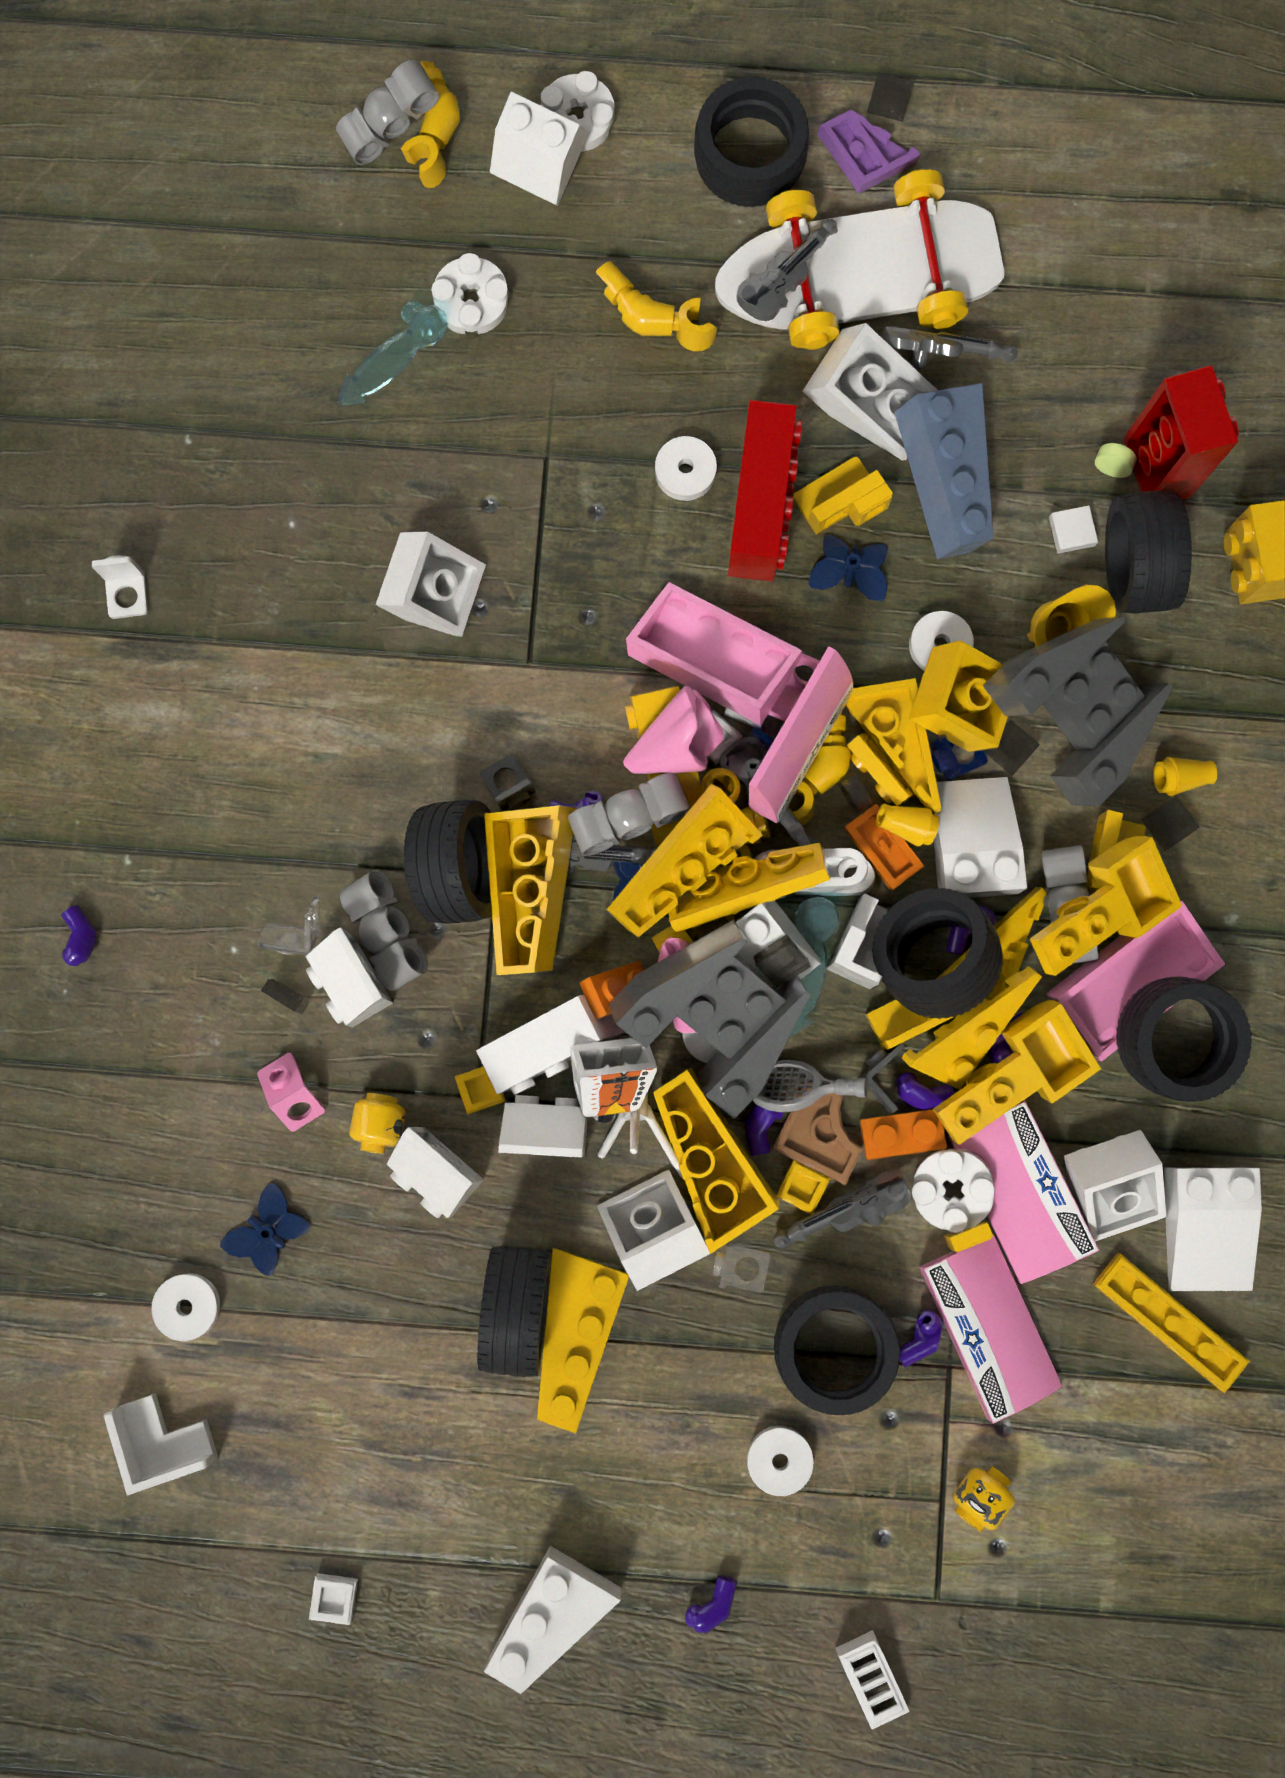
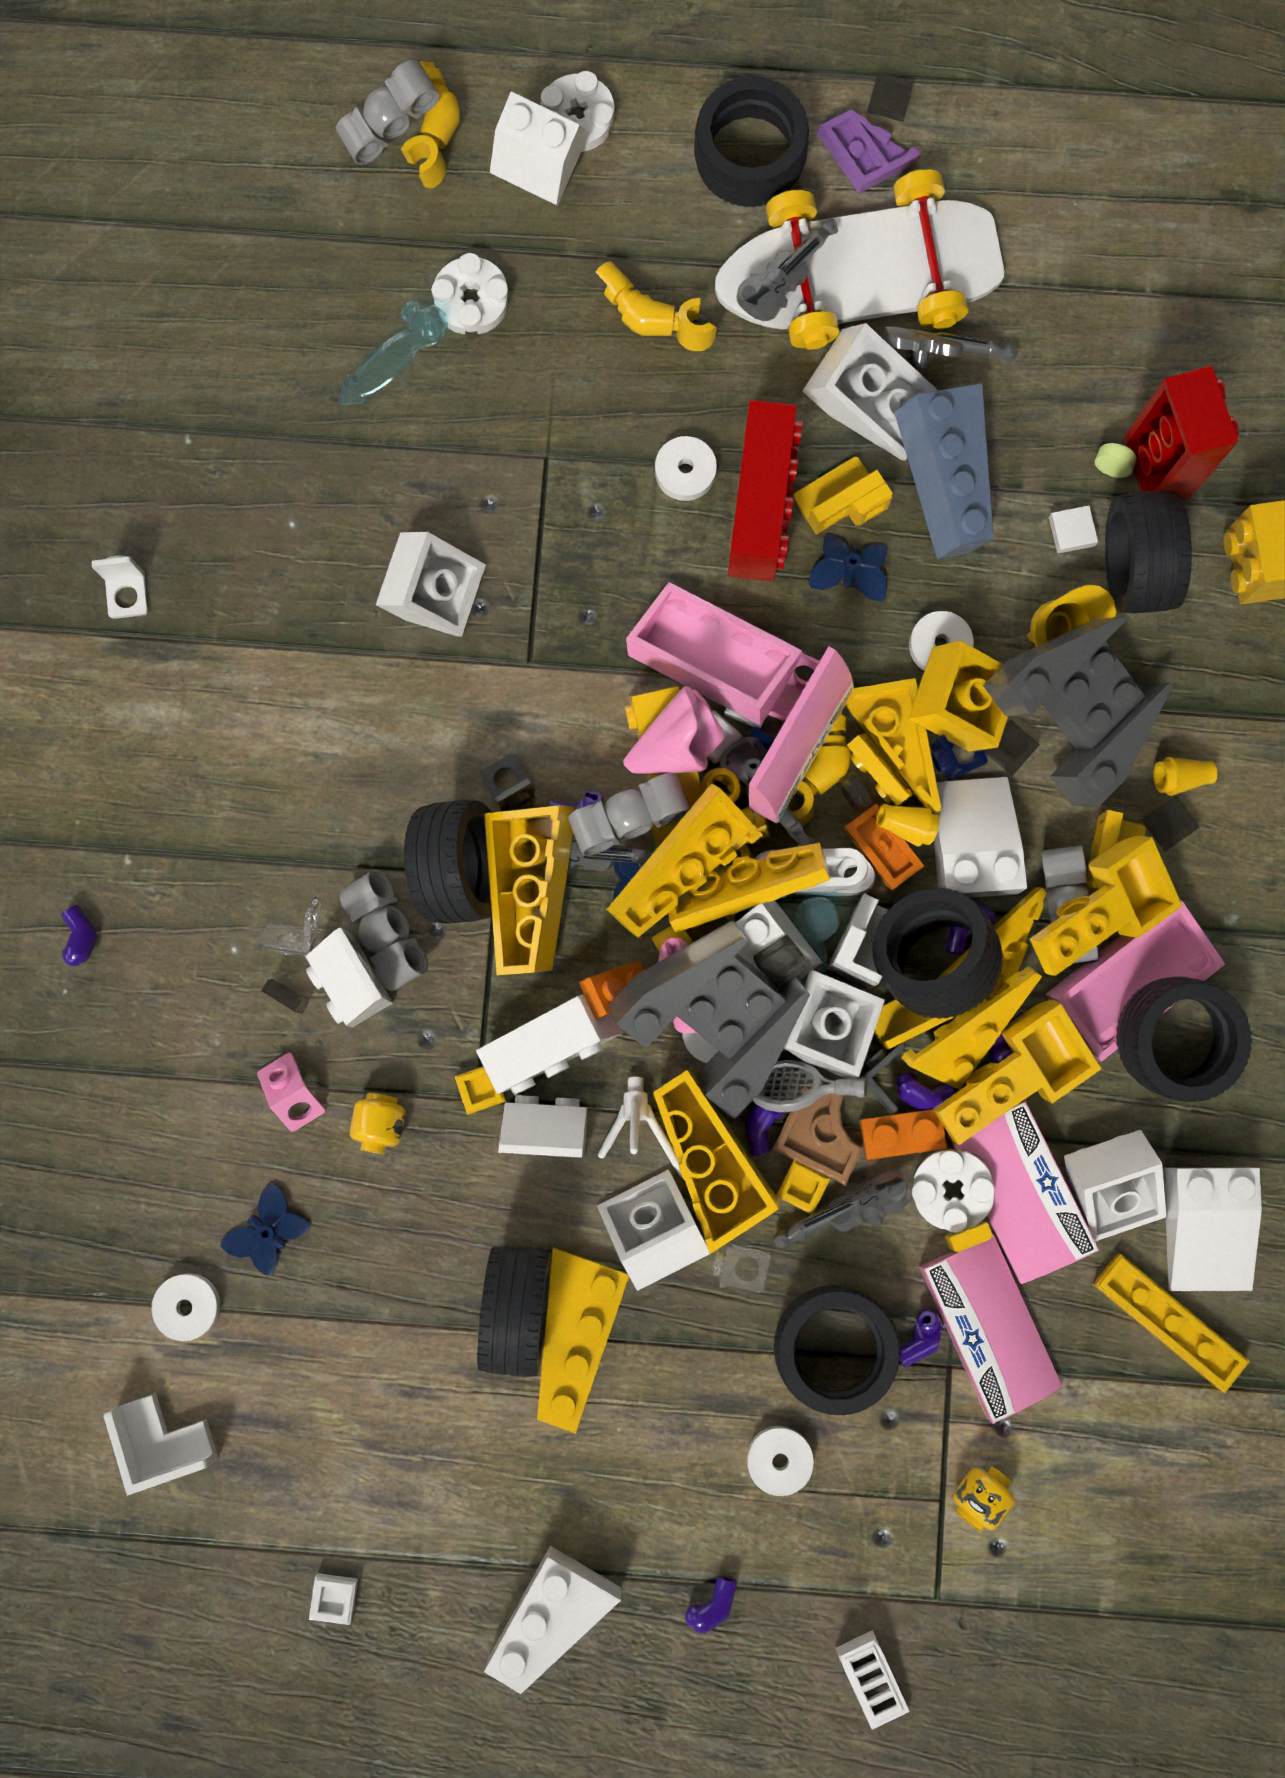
(433, 1171): white slope -> none
(611, 1076): white torso -> none
(835, 1026): none -> white slope

